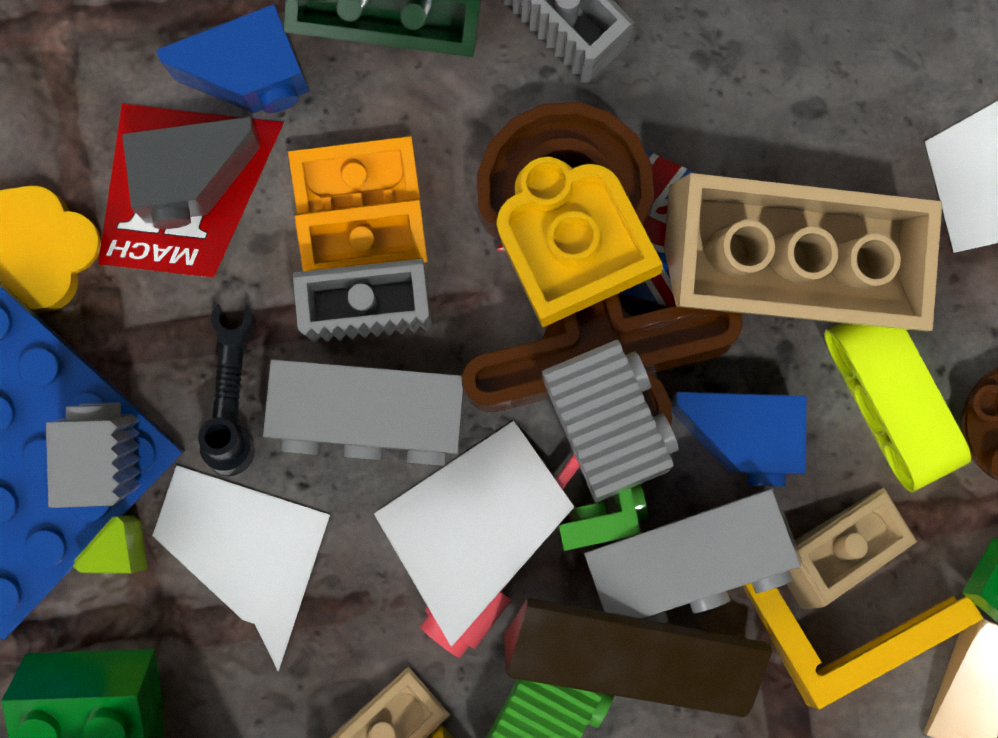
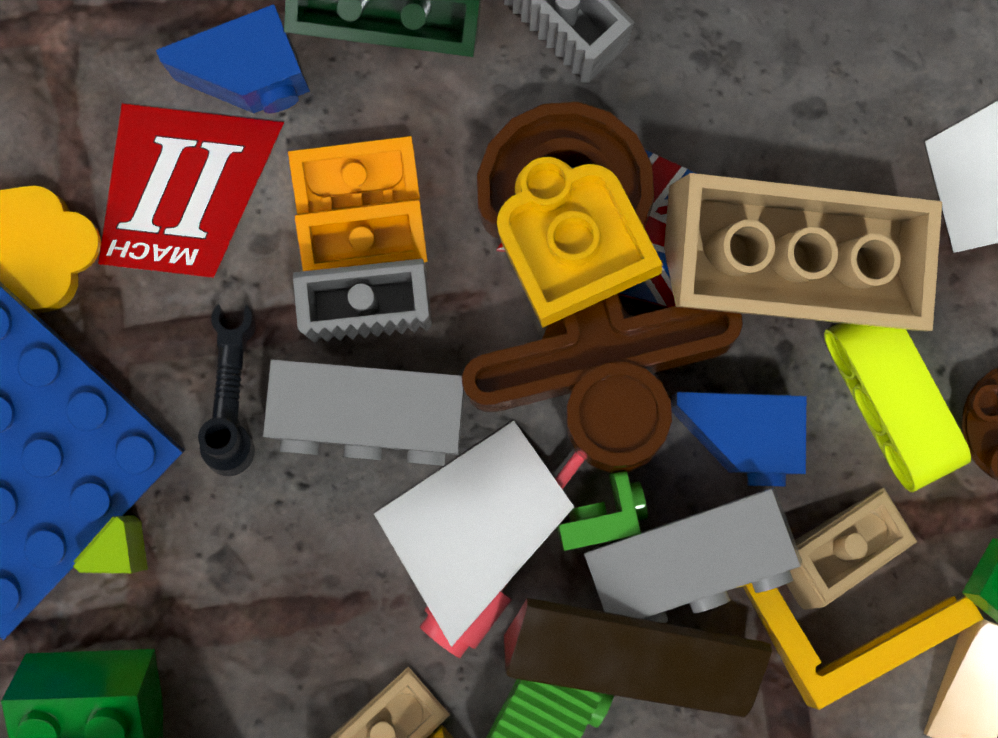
(91, 456): light grey brick -> none
(185, 168): dark grey slope -> none
(243, 548): white sticker -> none
(609, 420): light grey brick -> none

